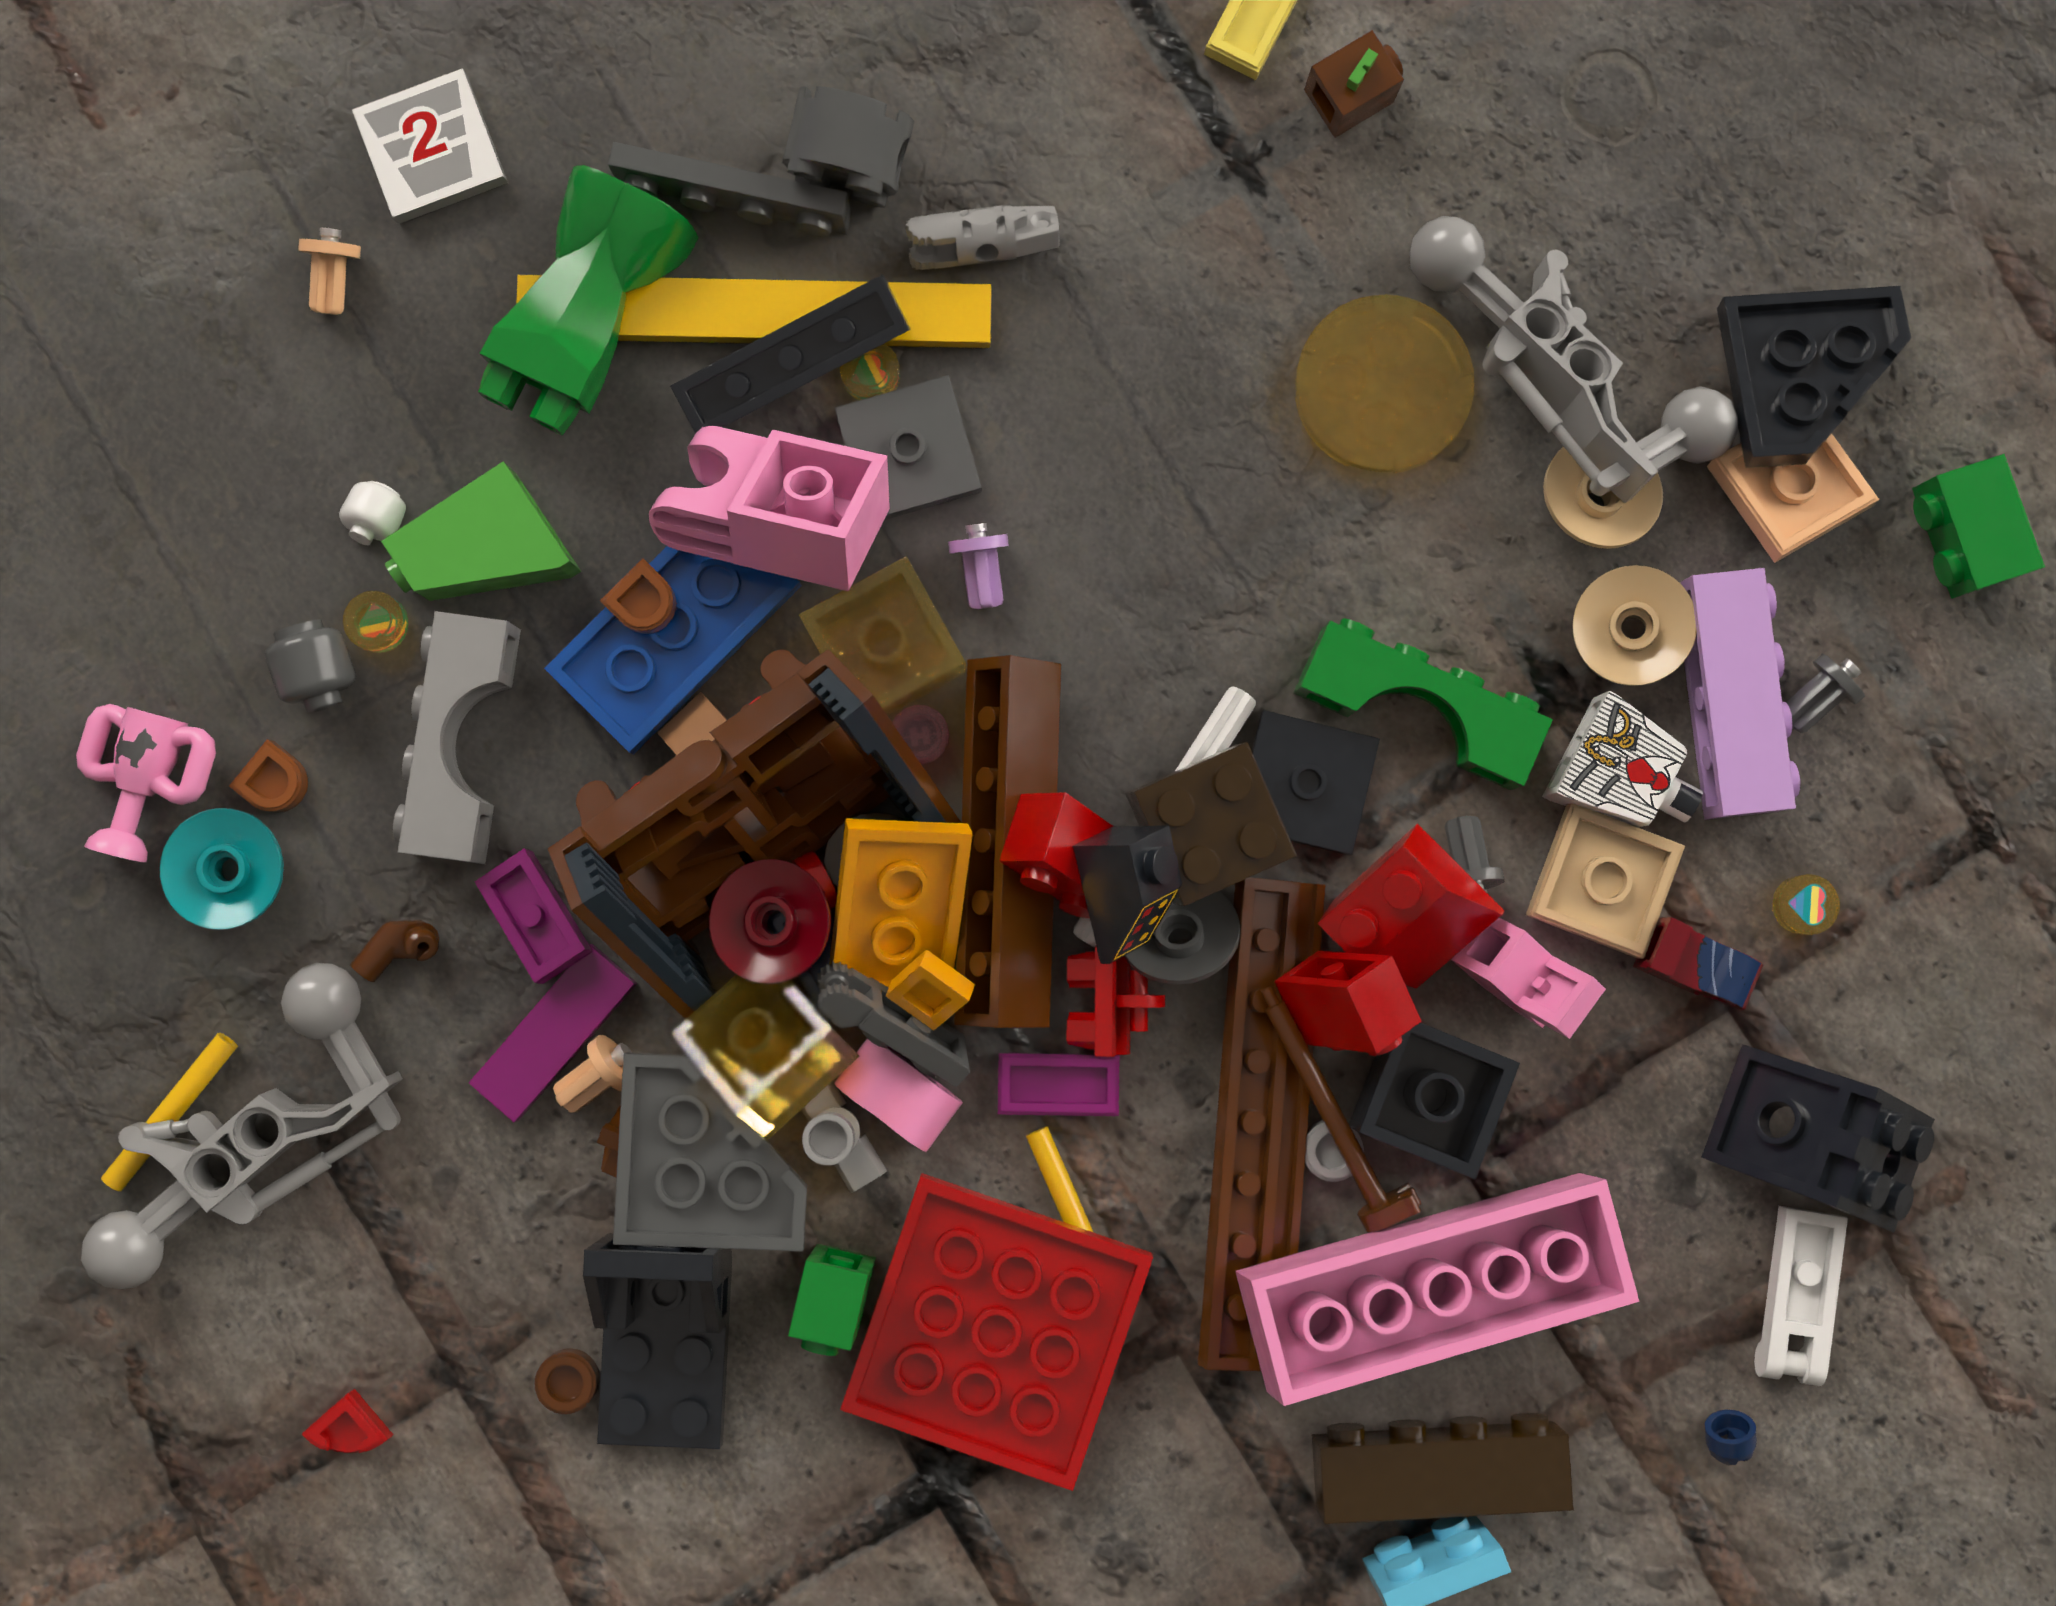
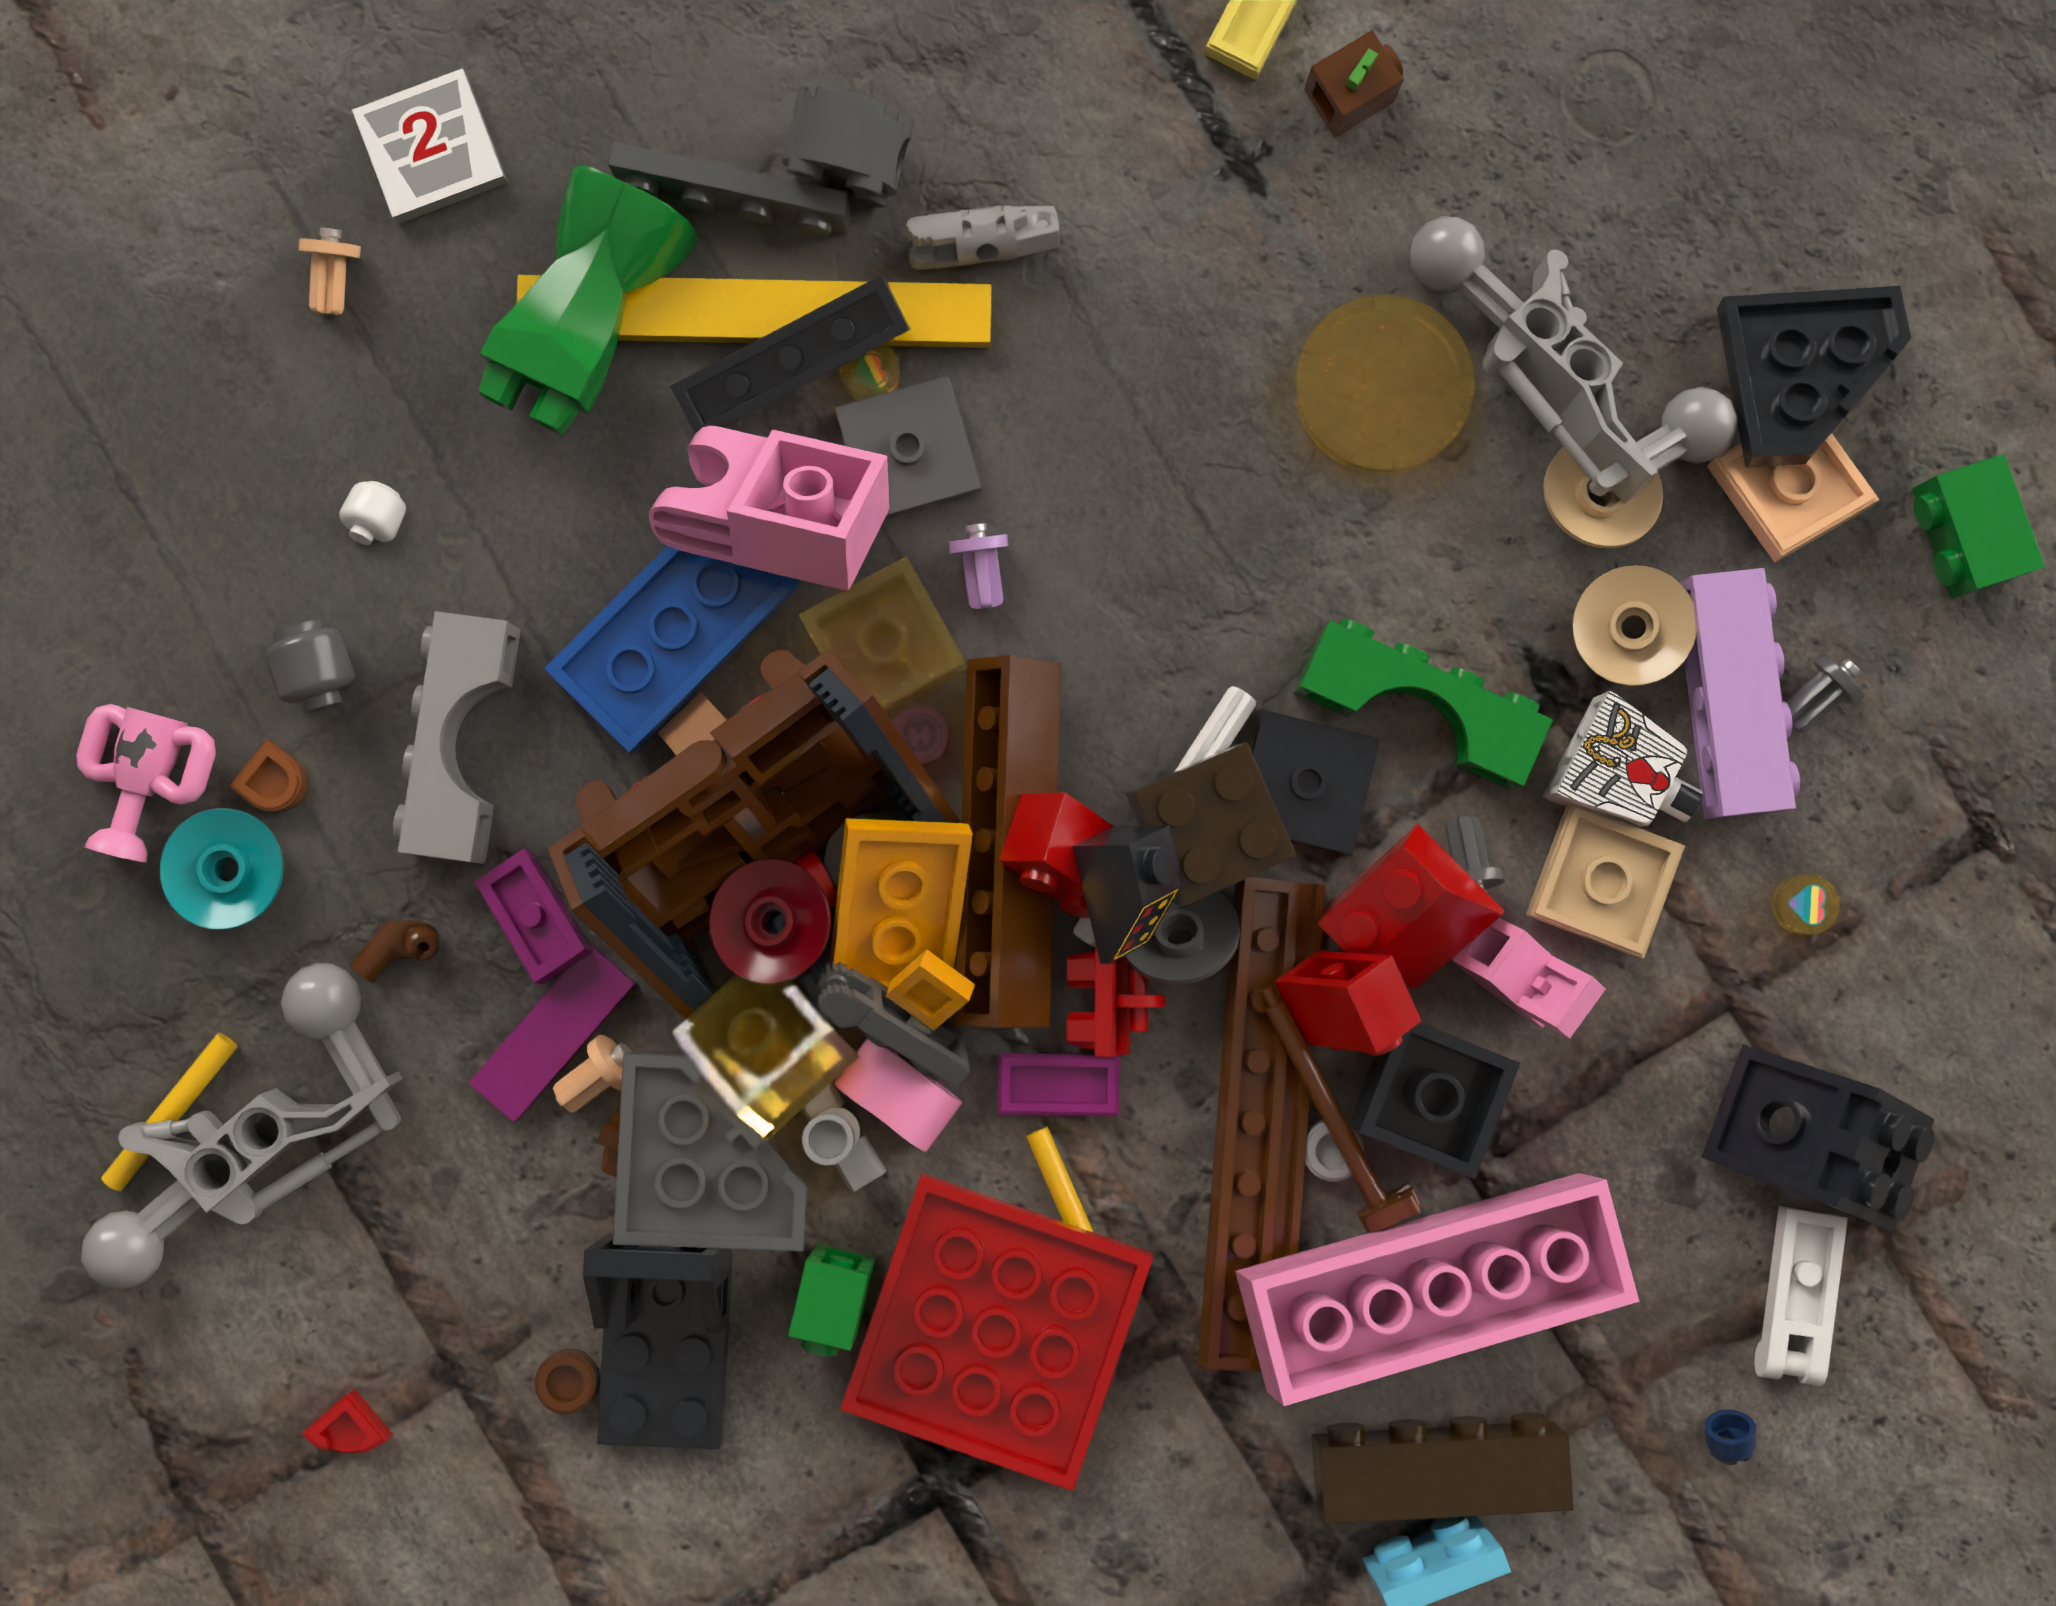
(375, 621): clear yellow tile -> none
(479, 542): bright green slope -> none
(642, 600): dark orange tile -> none
(1699, 964): leg -> none

